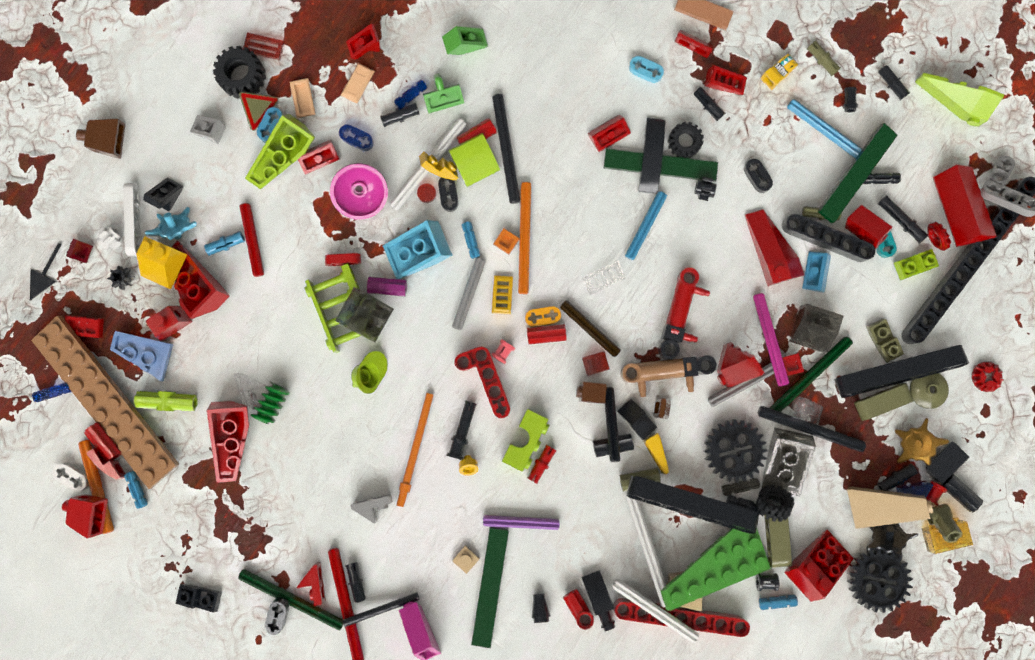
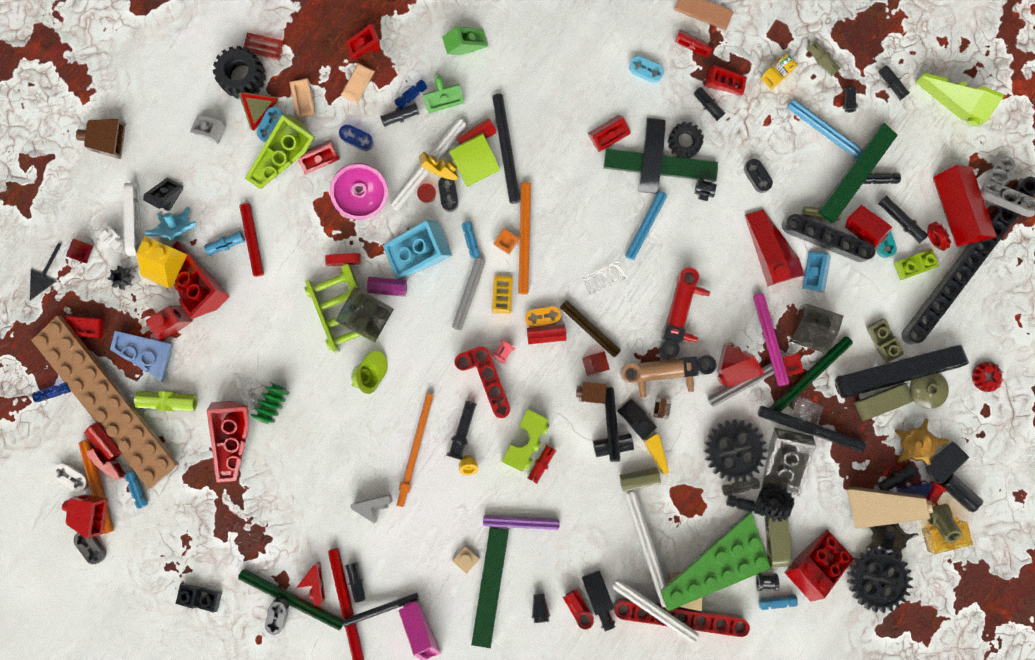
(89, 547): none -> black beam
(693, 504): black beam -> none

